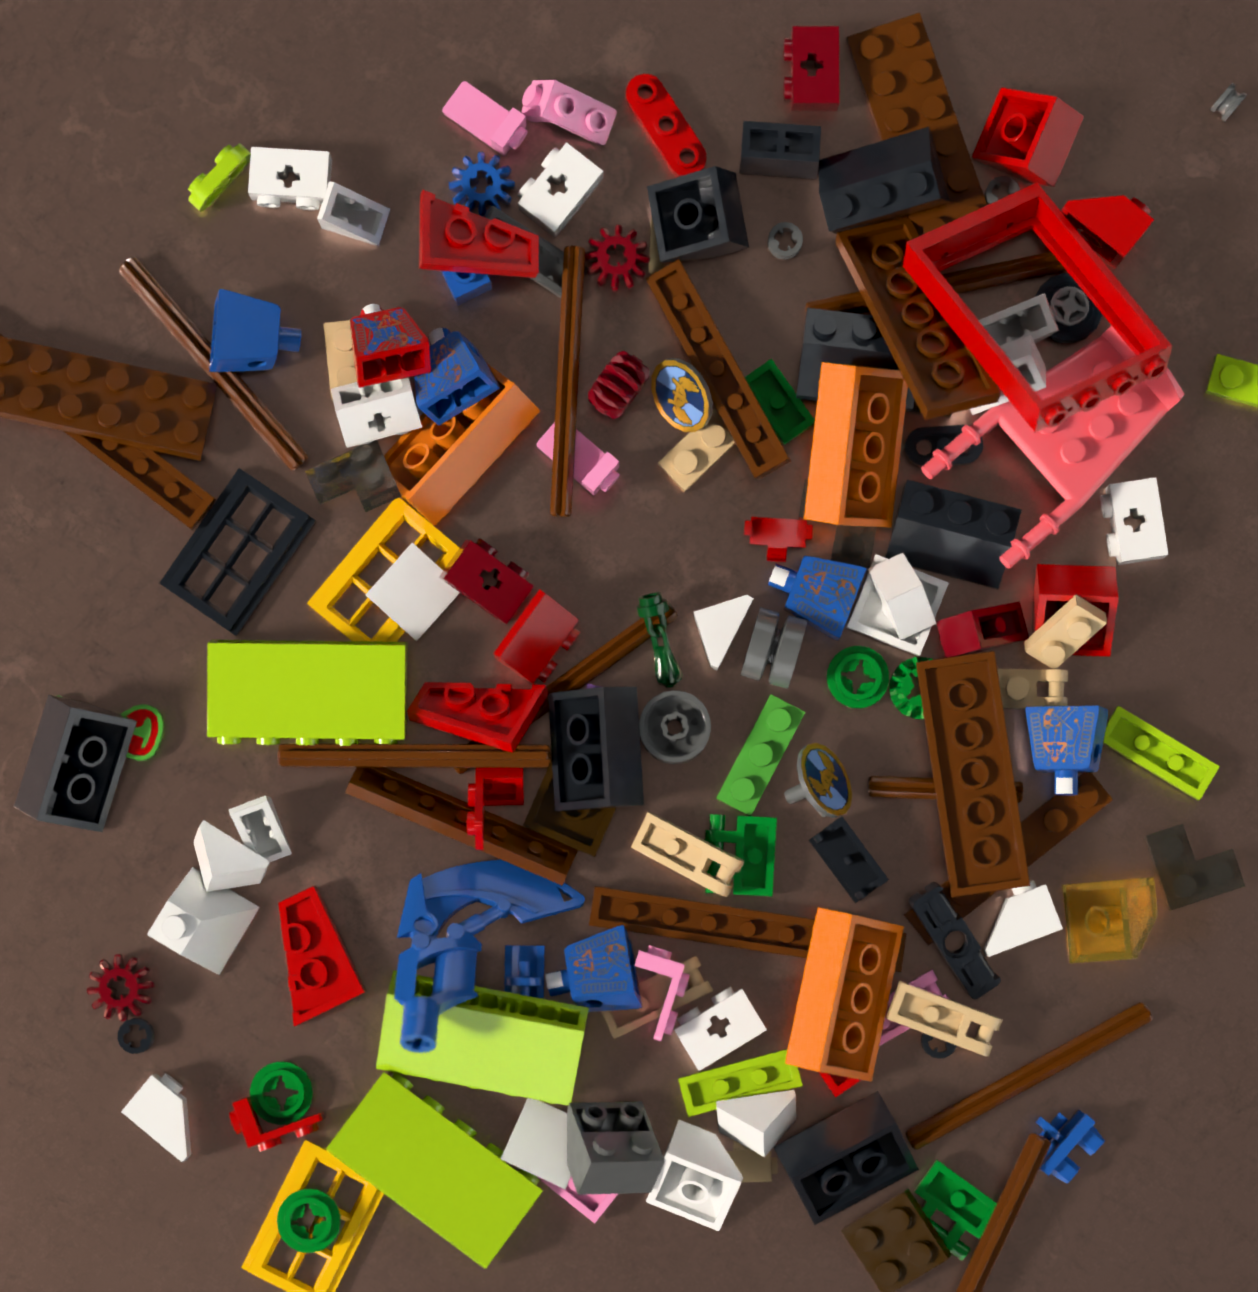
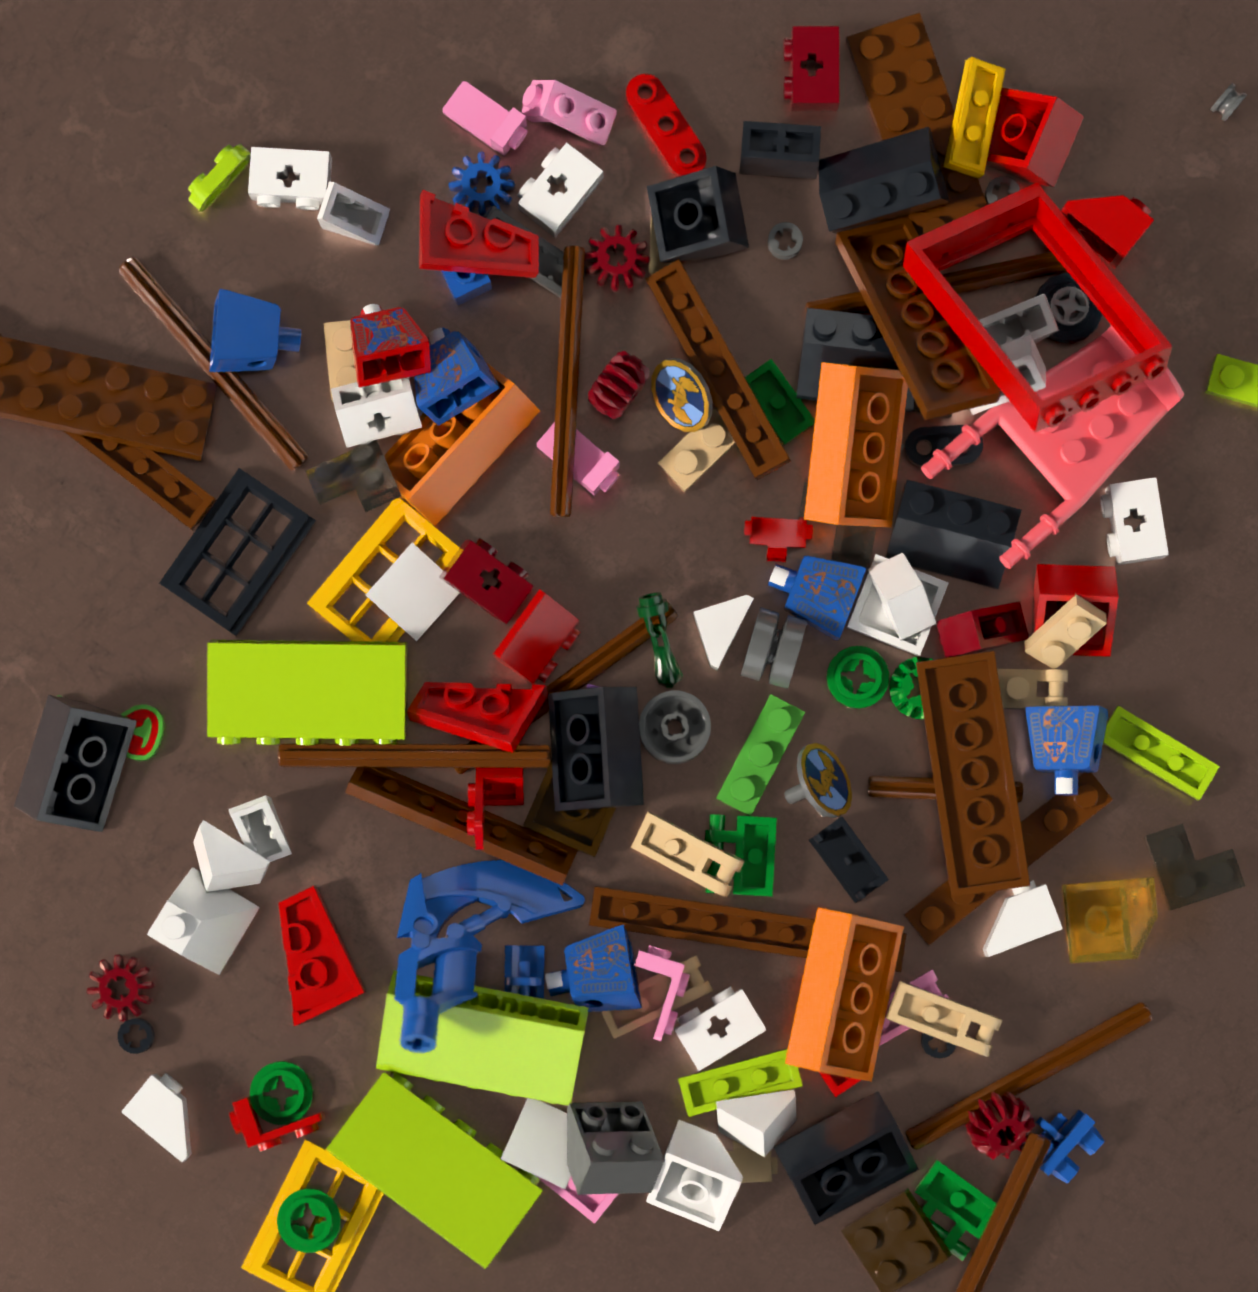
(967, 961): black piece -> none
(974, 117): none -> yellow tile
(1000, 1125): none -> dark red gear

